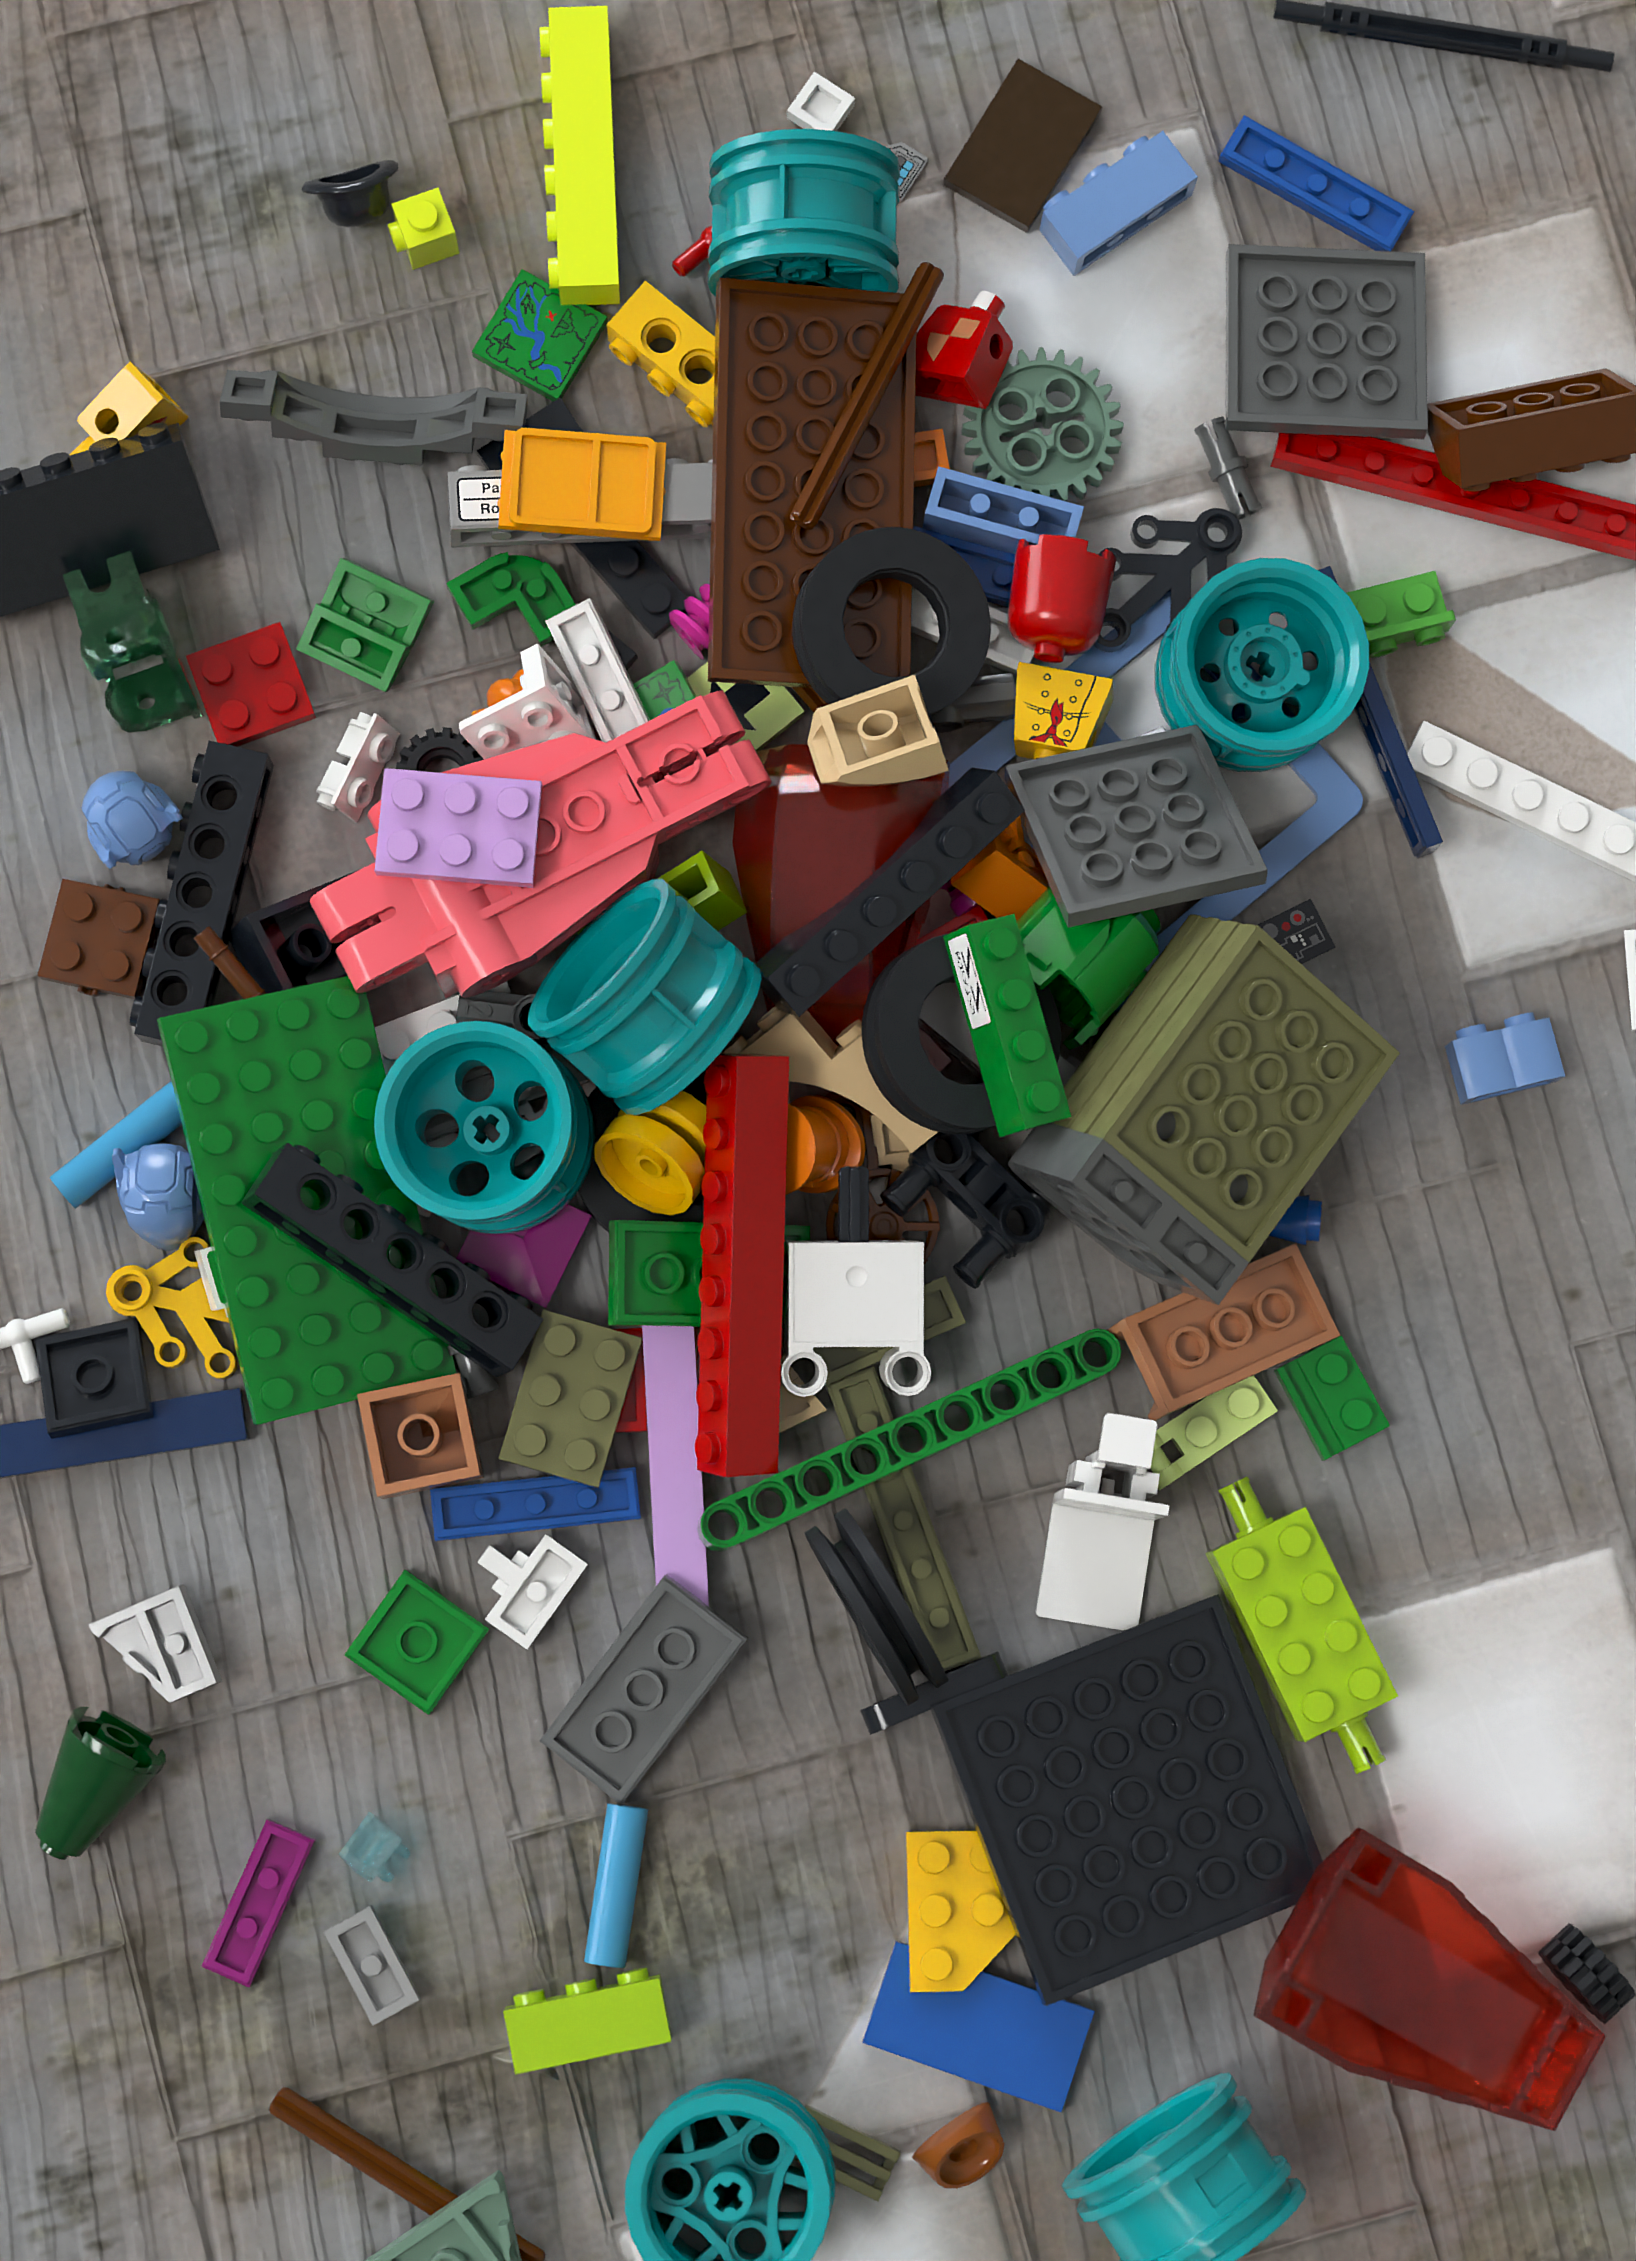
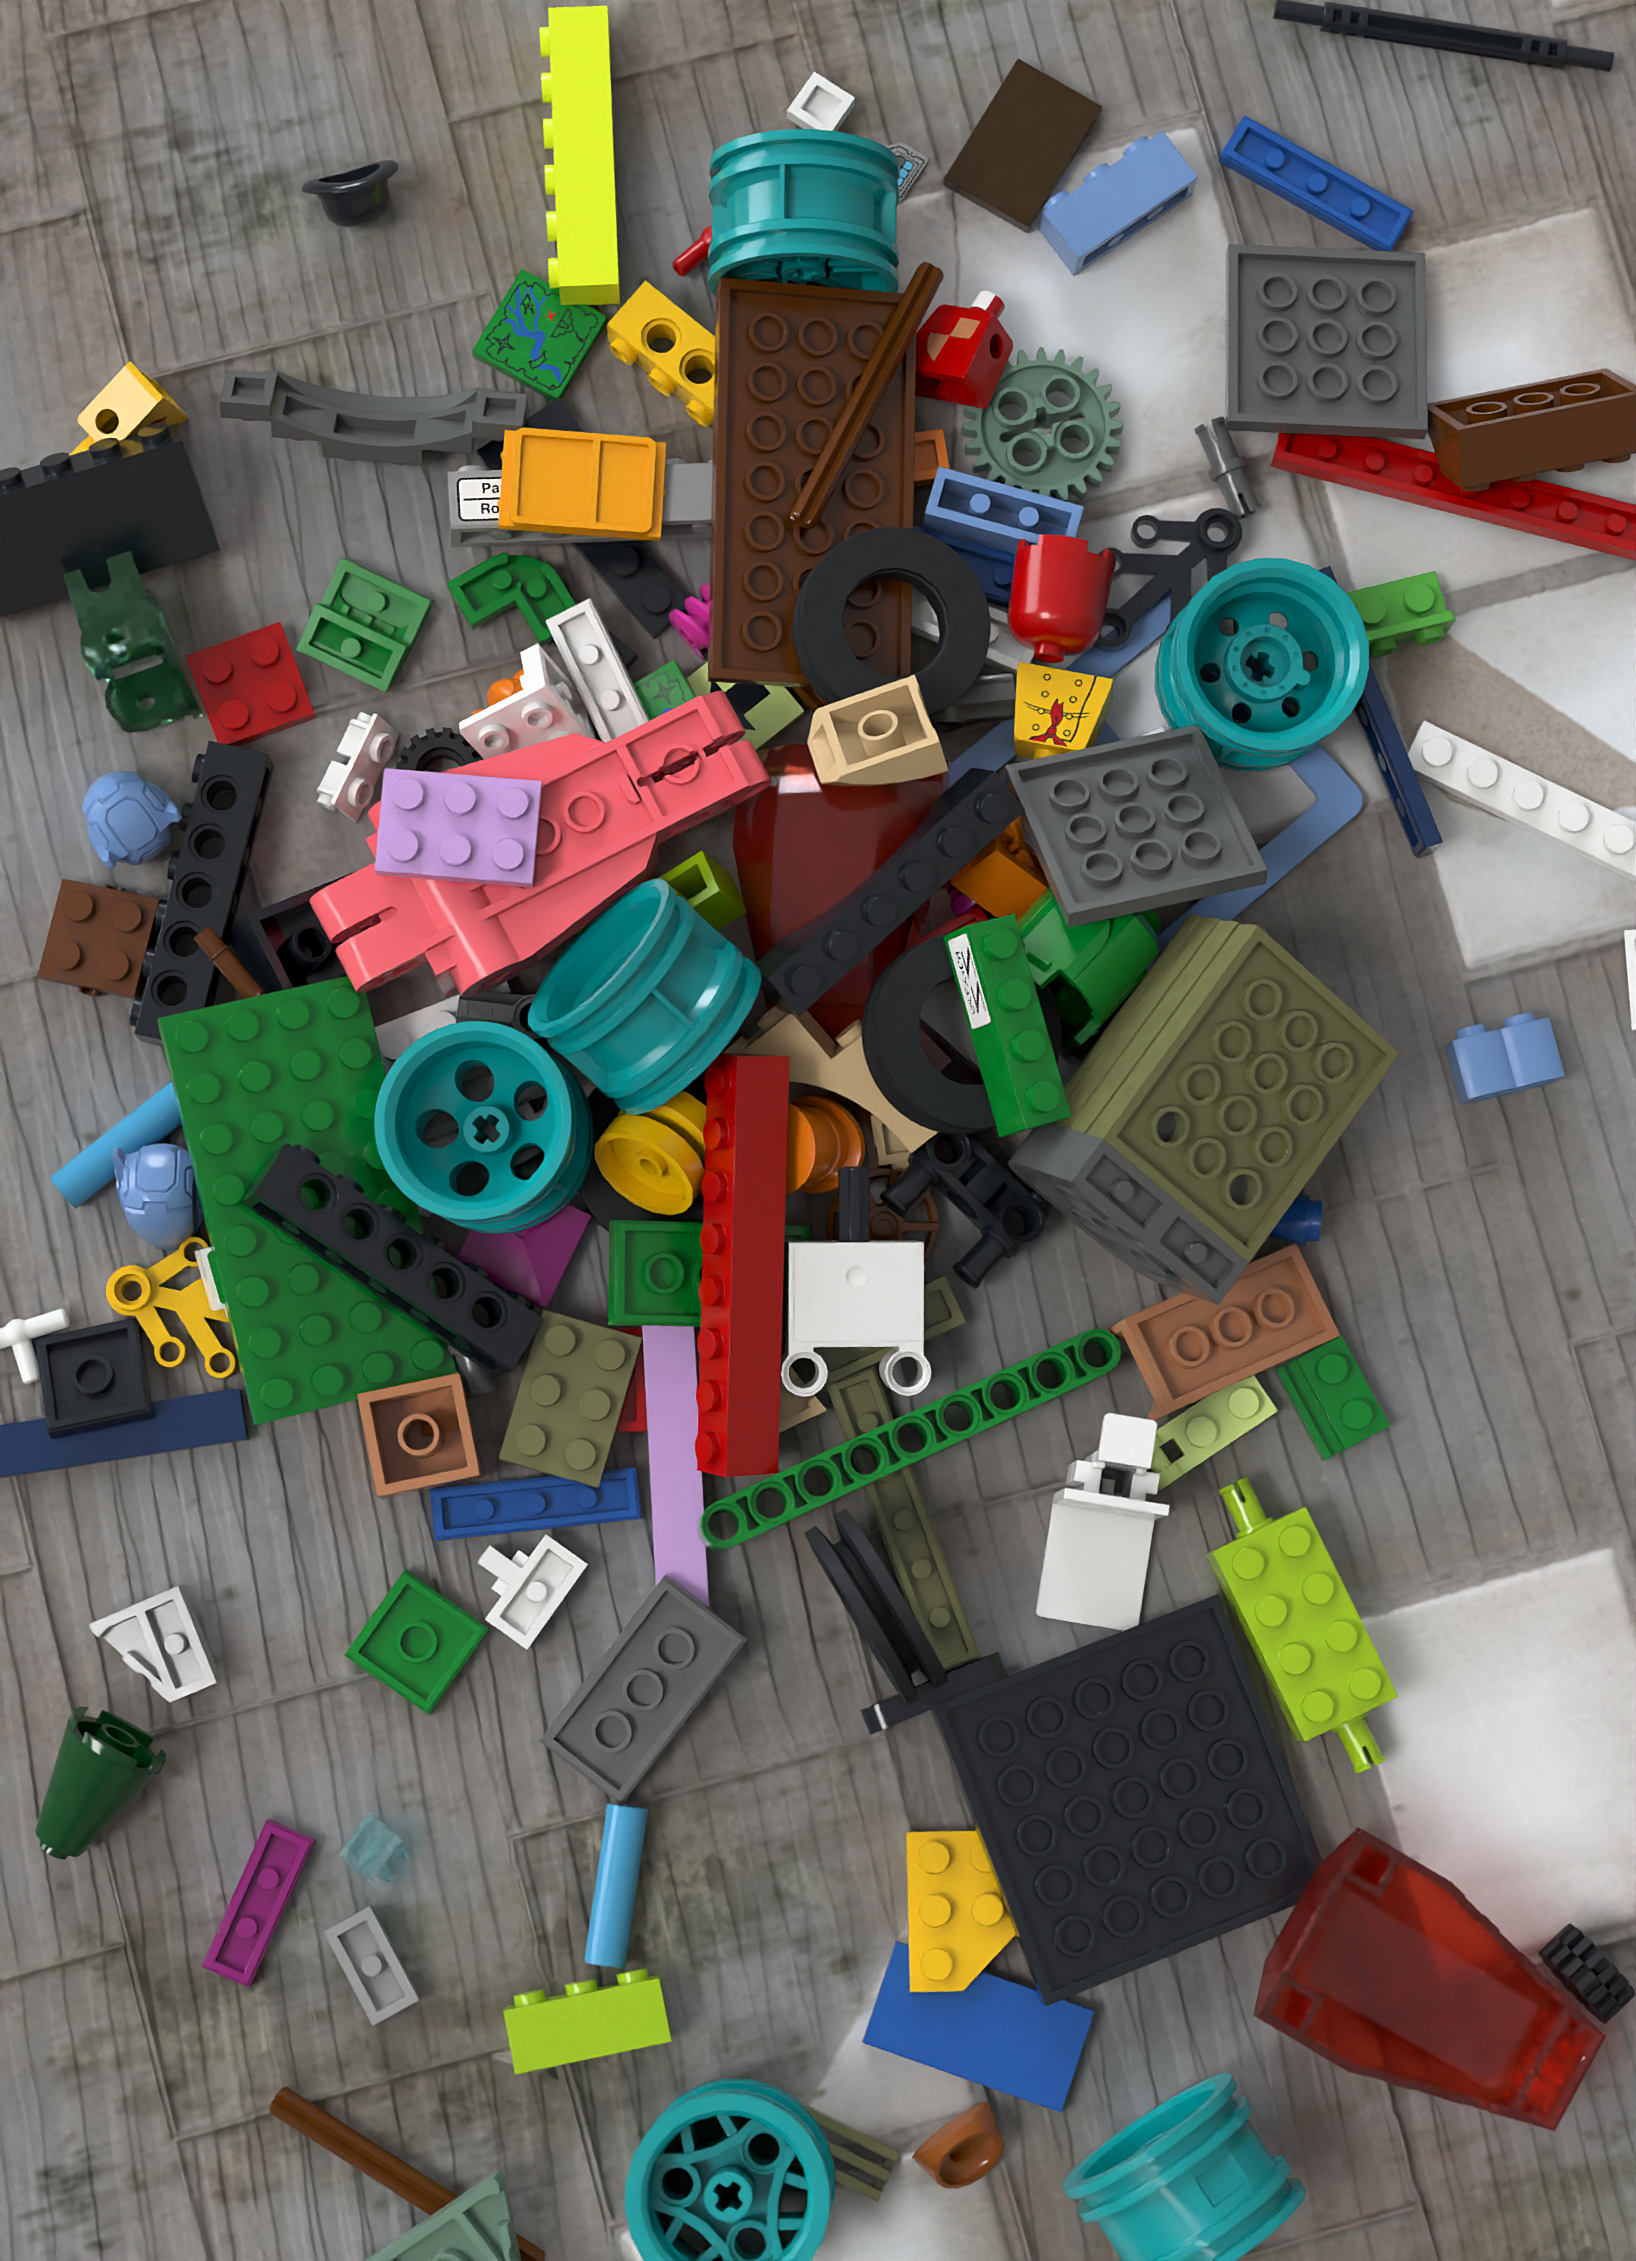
(423, 229): neon yellow brick -> none
(1300, 932): black sticker -> none

